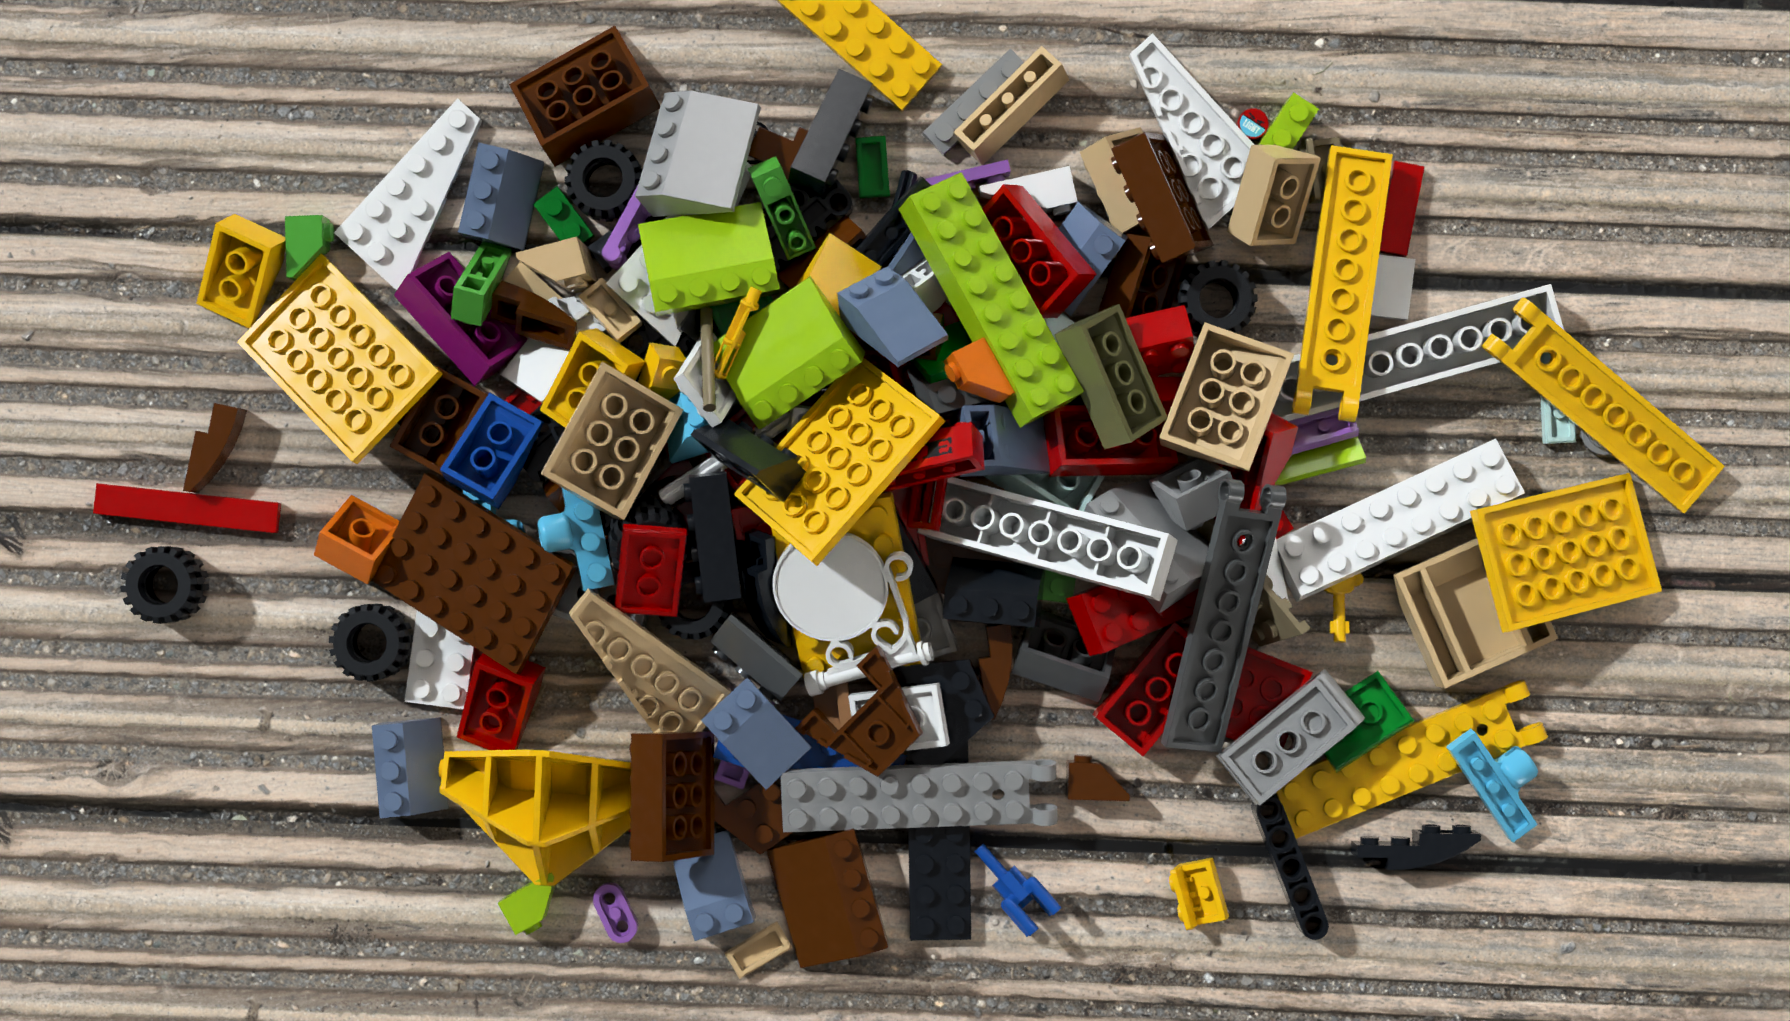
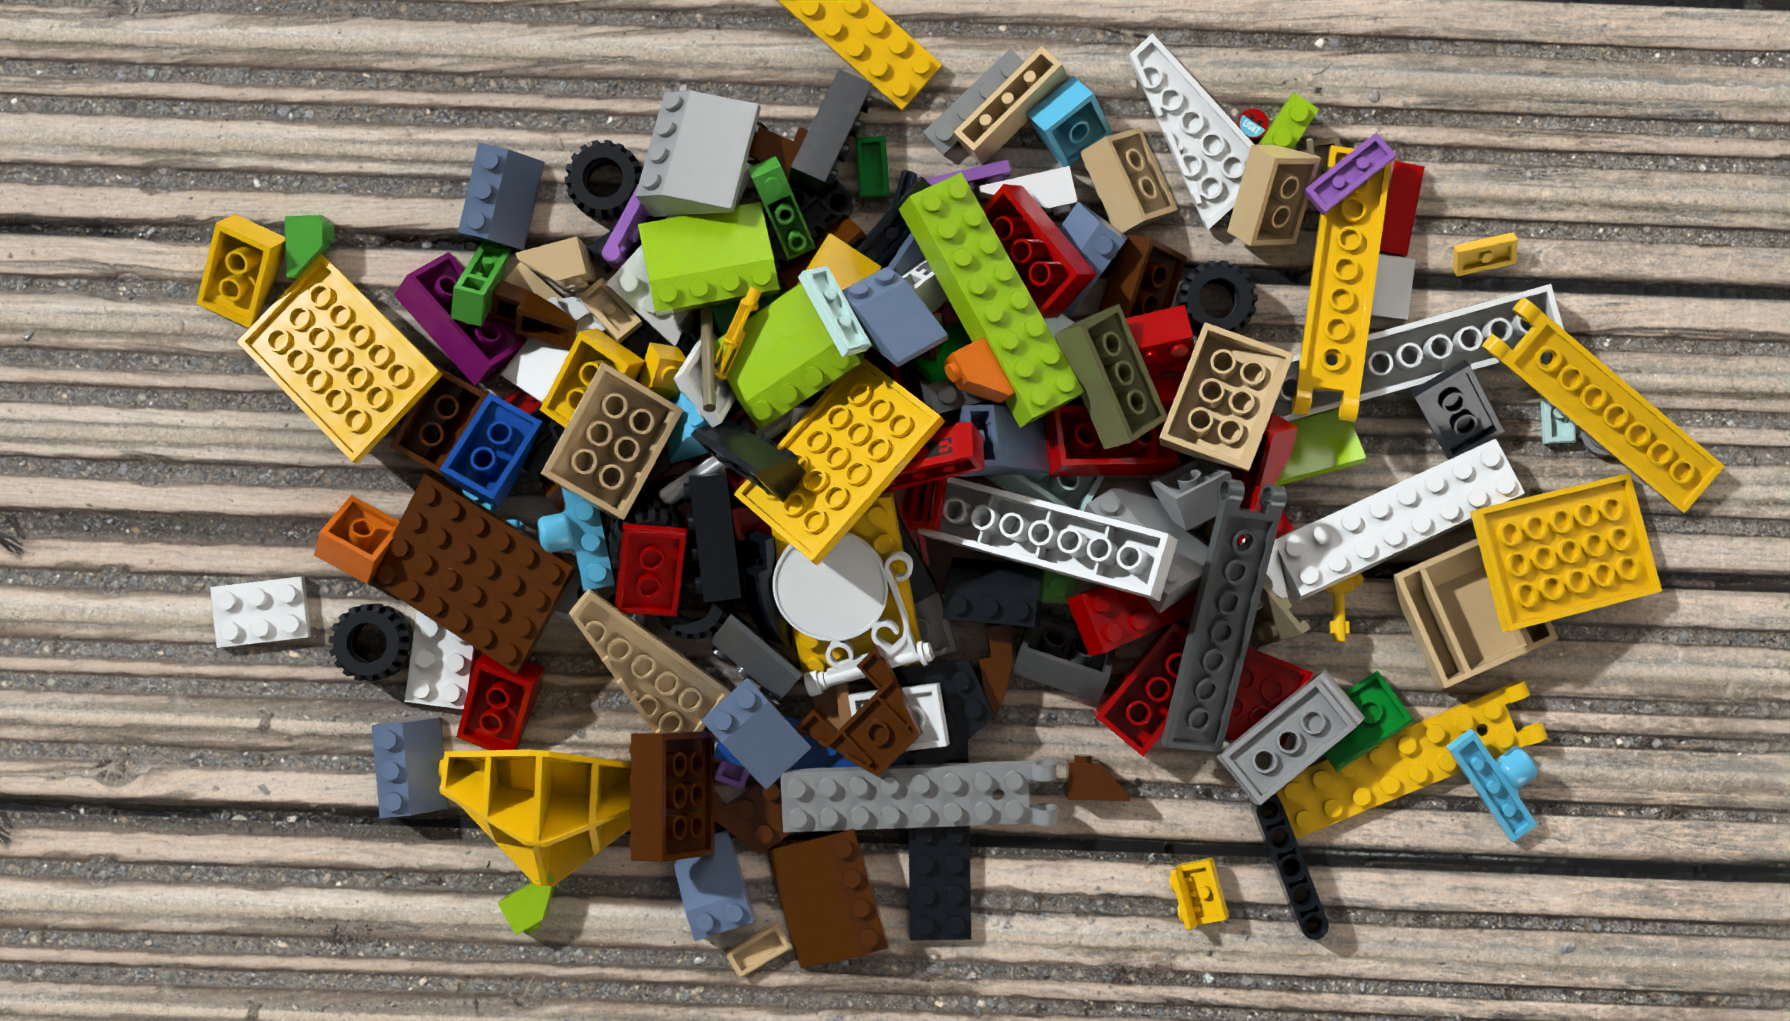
(140, 584): black tyre -> none
(187, 508): red tile -> none
(213, 448): reddish brown slope -> none
(260, 611): none -> white plate
(405, 206): white wing -> none
(562, 216): green plate -> none
(584, 96): reddish brown slope -> none
(614, 912): medium lavender plate -> none
(834, 311): none -> light aqua tile
(1018, 892): blue plant -> none
(1069, 121): none -> medium azure slope
(1161, 197): reddish brown slope -> none
(1322, 430): medium lavender plate -> none
(1349, 173): none -> medium lavender plate
(1427, 846): black slope -> none
(1457, 410): none -> black plate
(1485, 254): none -> yellow plate

